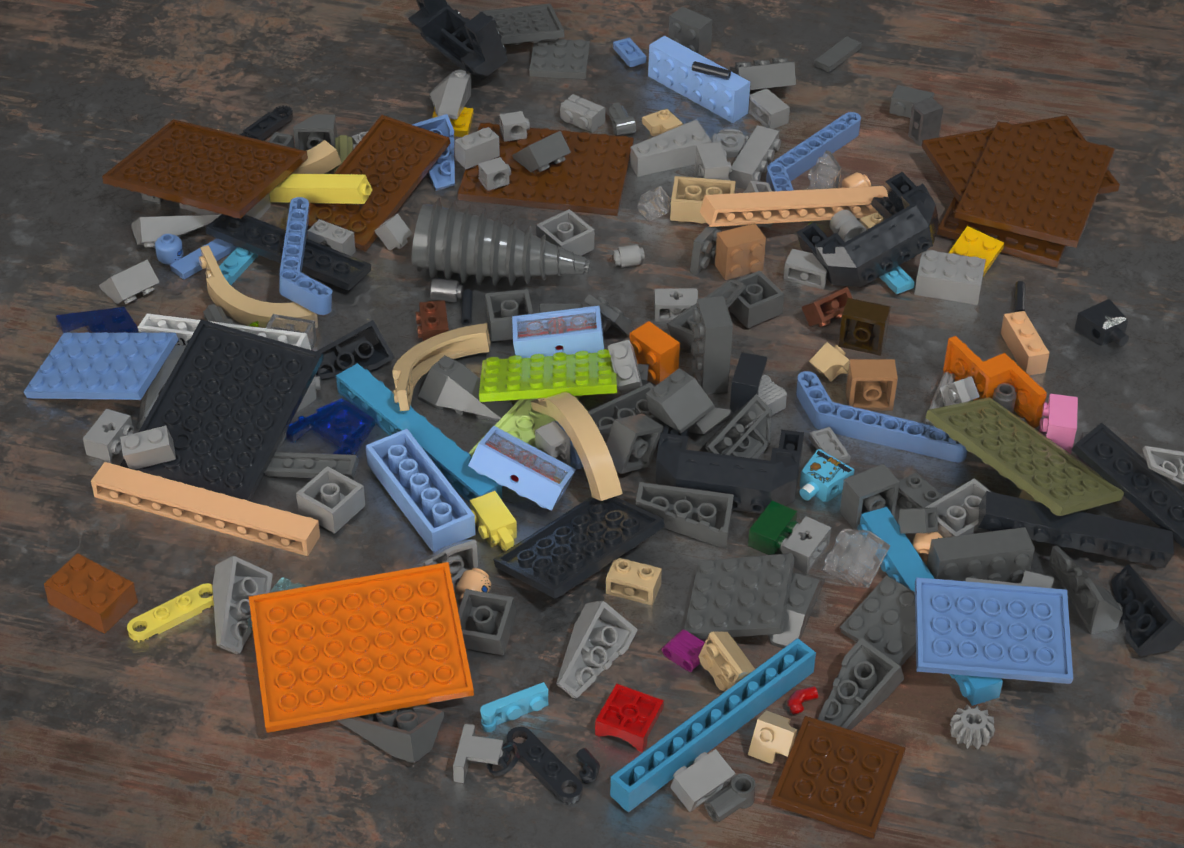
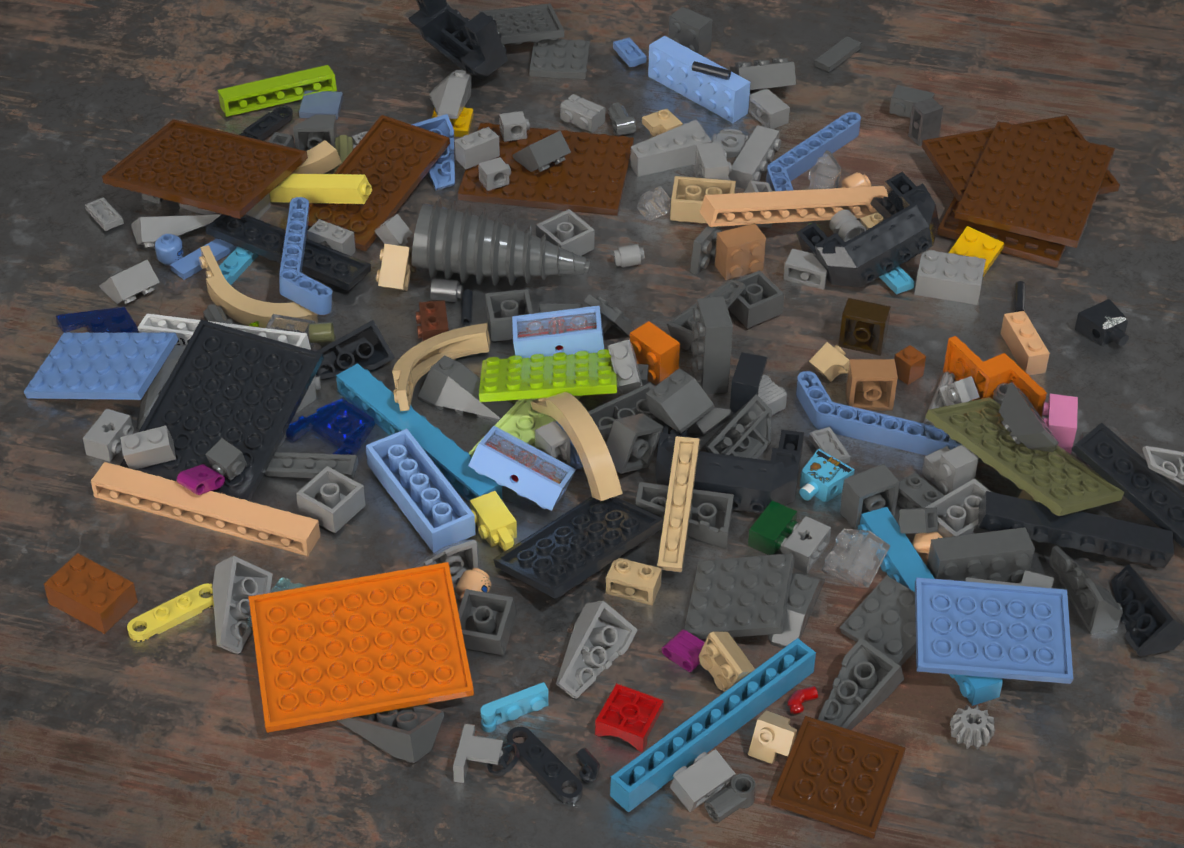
(104, 214): none -> light grey plate
(200, 479): none -> magenta piece
(226, 459): none -> dark grey brick
(275, 90): none -> lime brick
(321, 103): none -> sand blue tile
(321, 333): none -> olive piece
(395, 267): none -> tan brick
(673, 302): light grey brick -> none
(678, 504): none -> tan plate
(826, 307): copper brick -> none
(909, 364): none -> dark orange brick
(950, 468): none -> light grey brick
(1025, 422): none -> dark grey wedge

